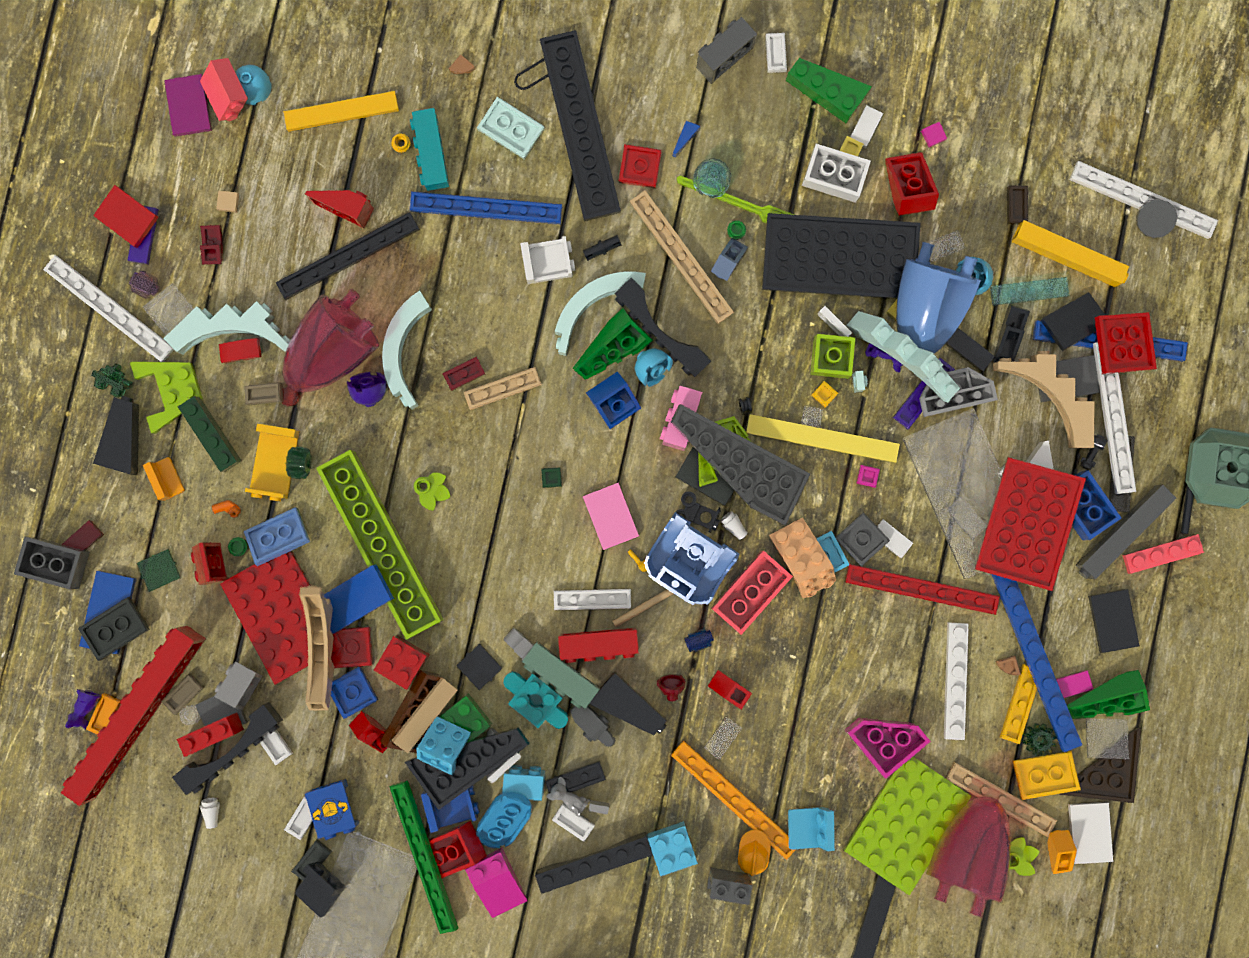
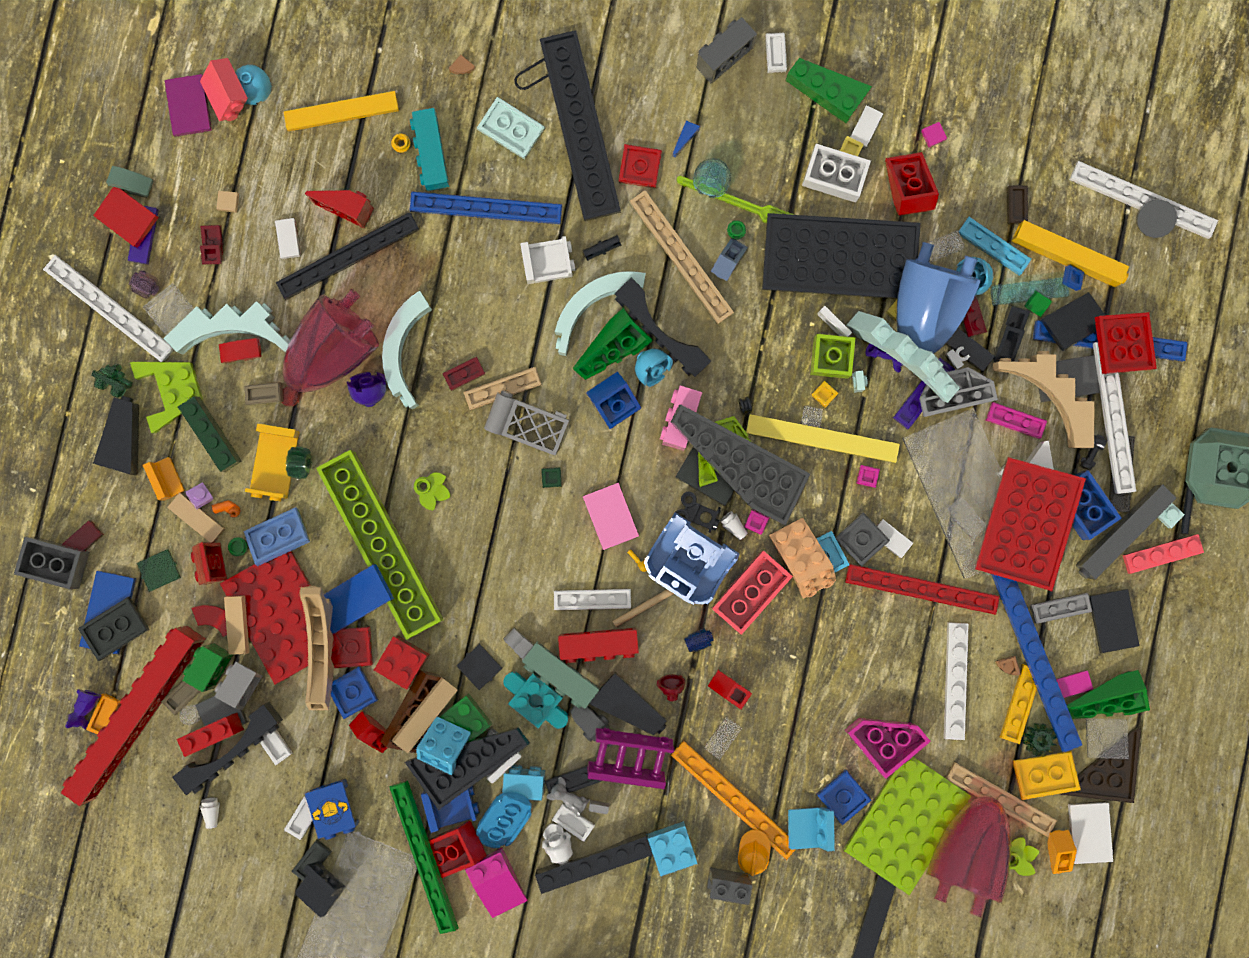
(130, 181): none -> sand green slope
(197, 519): none -> tan tile
(199, 495): none -> lavender plate
(207, 667): none -> green brick
(211, 616): none -> red tile
(236, 624): none -> tan tile
(287, 238): none -> white tile
(502, 414): none -> light grey piece
(557, 844): none -> white head
(624, 774): none -> magenta fence
(756, 522): none -> dark pink tile
(844, 797): none -> blue tile
(955, 358): none -> white tile
(974, 320): none -> dark red plate
(994, 246): none -> medium azure tile
(1016, 420): none -> dark pink tile
(1038, 303): none -> green tile
(1061, 608): none -> light grey tile
(1073, 278): none -> blue tile
(1171, 516): none -> light aqua plate

